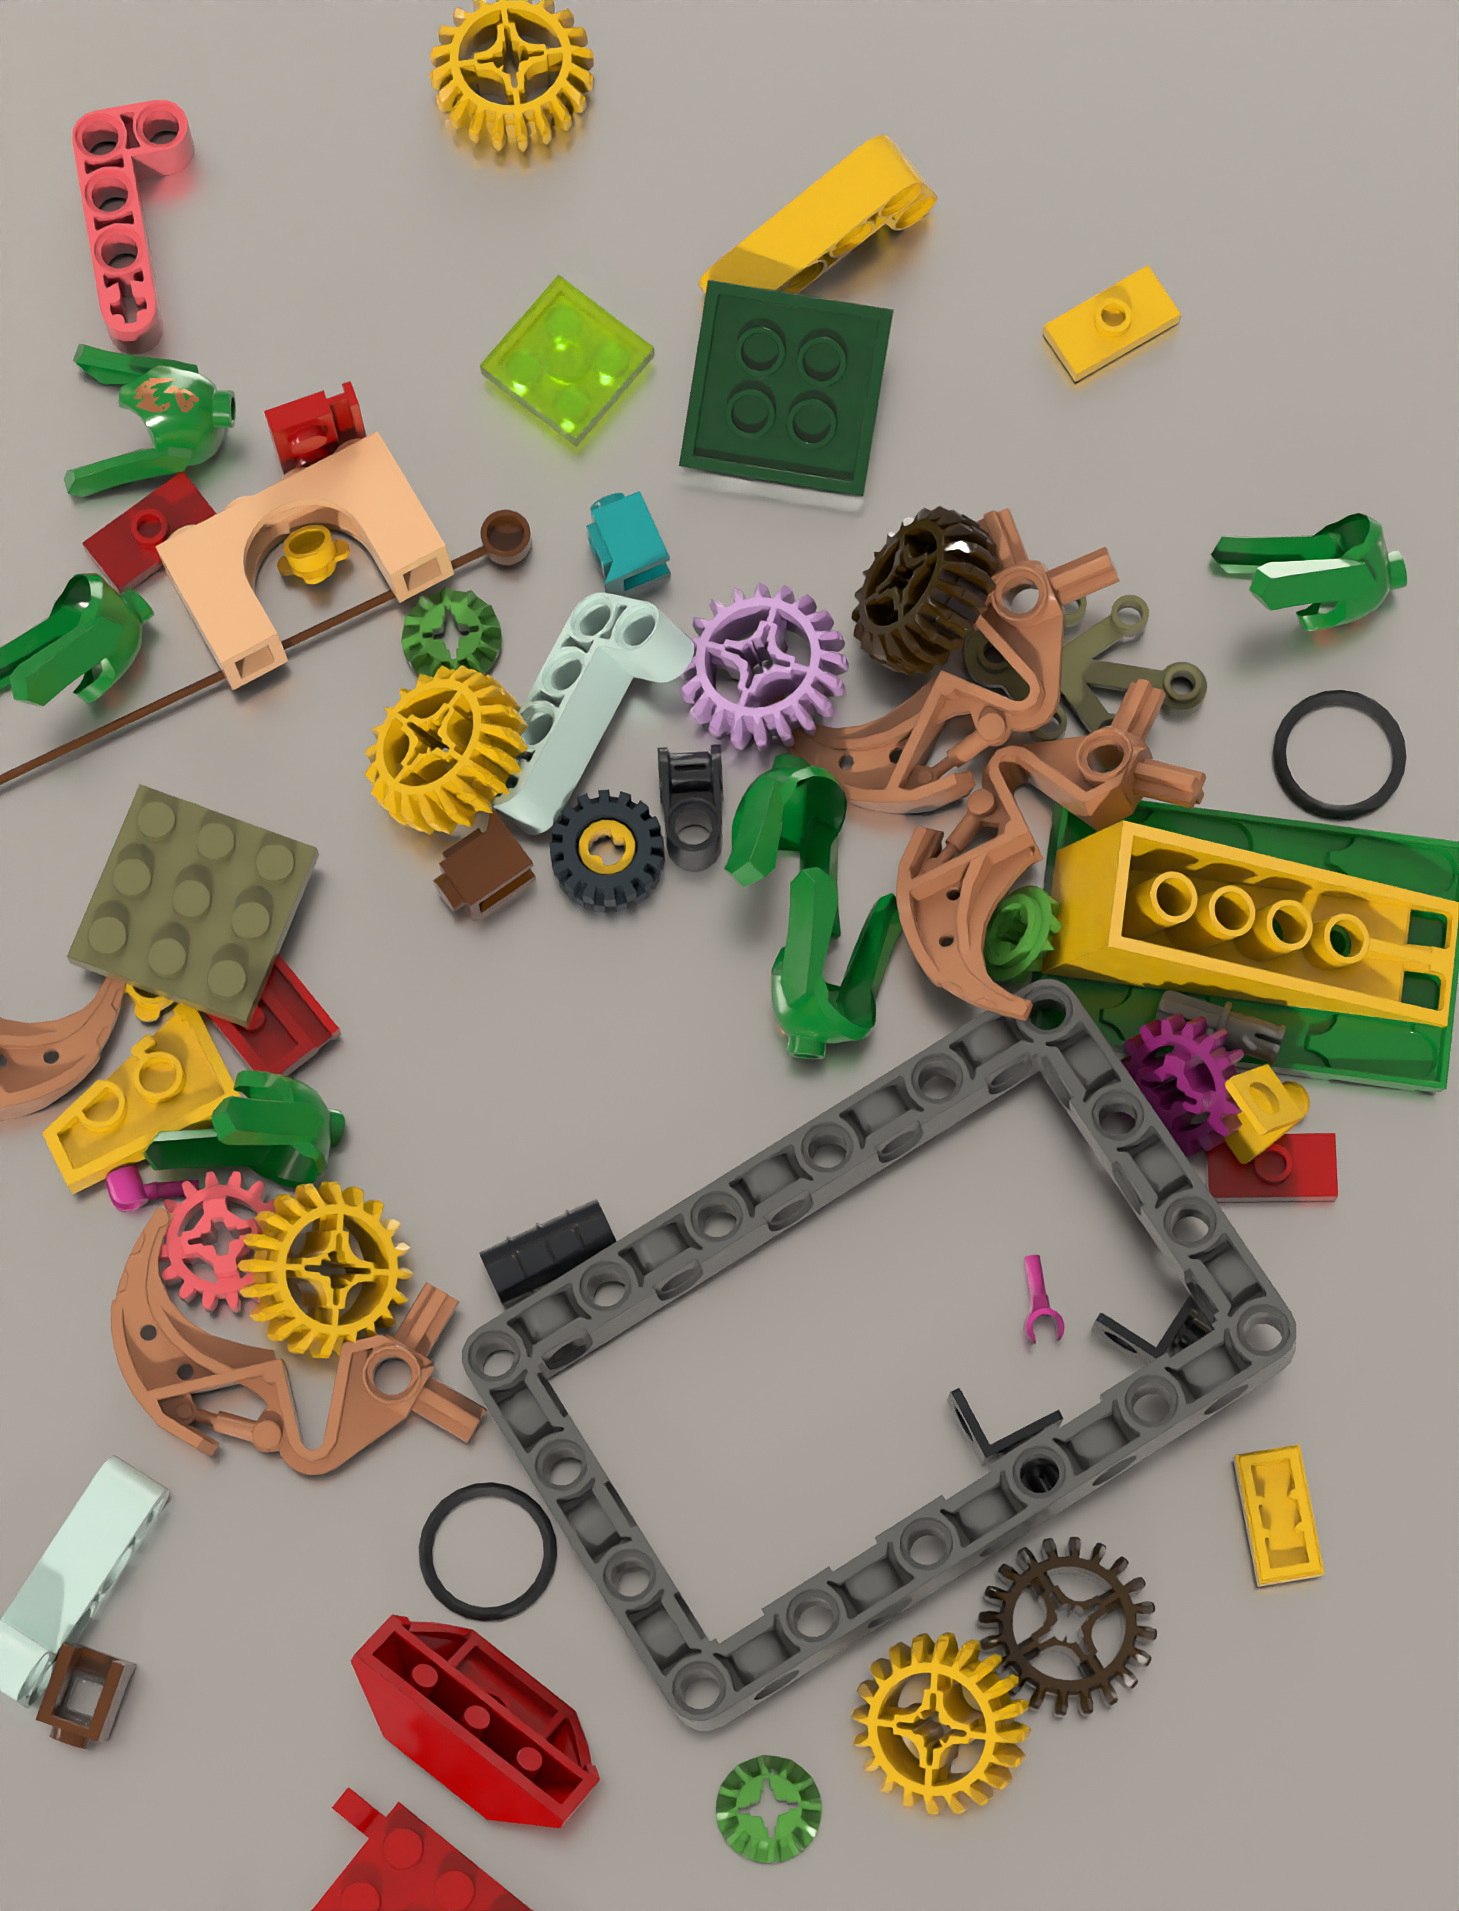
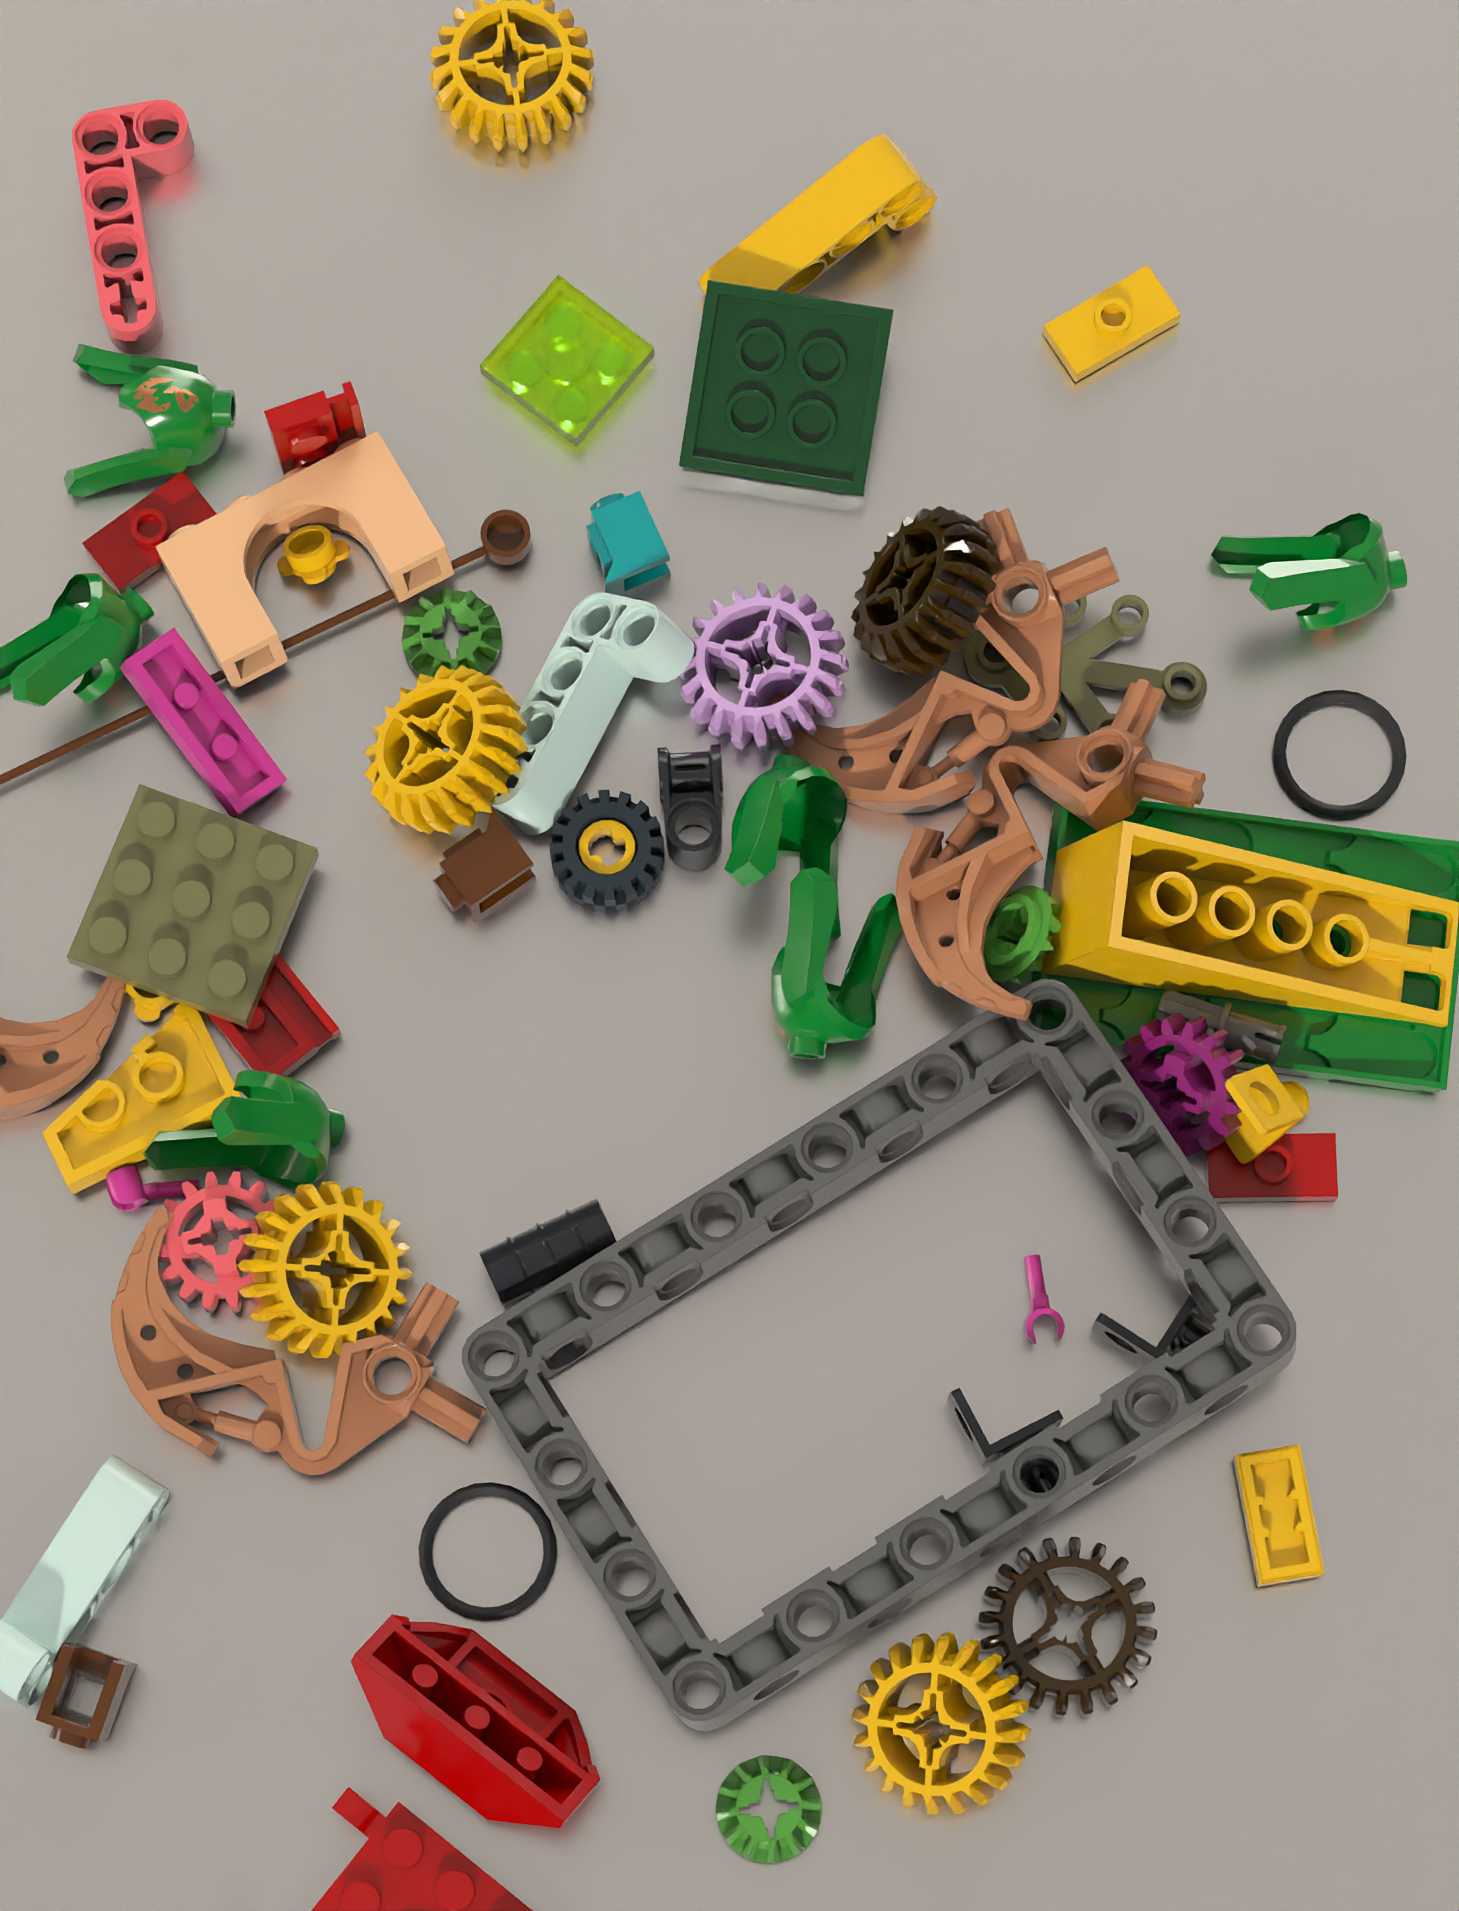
(203, 723): none -> dark pink plate

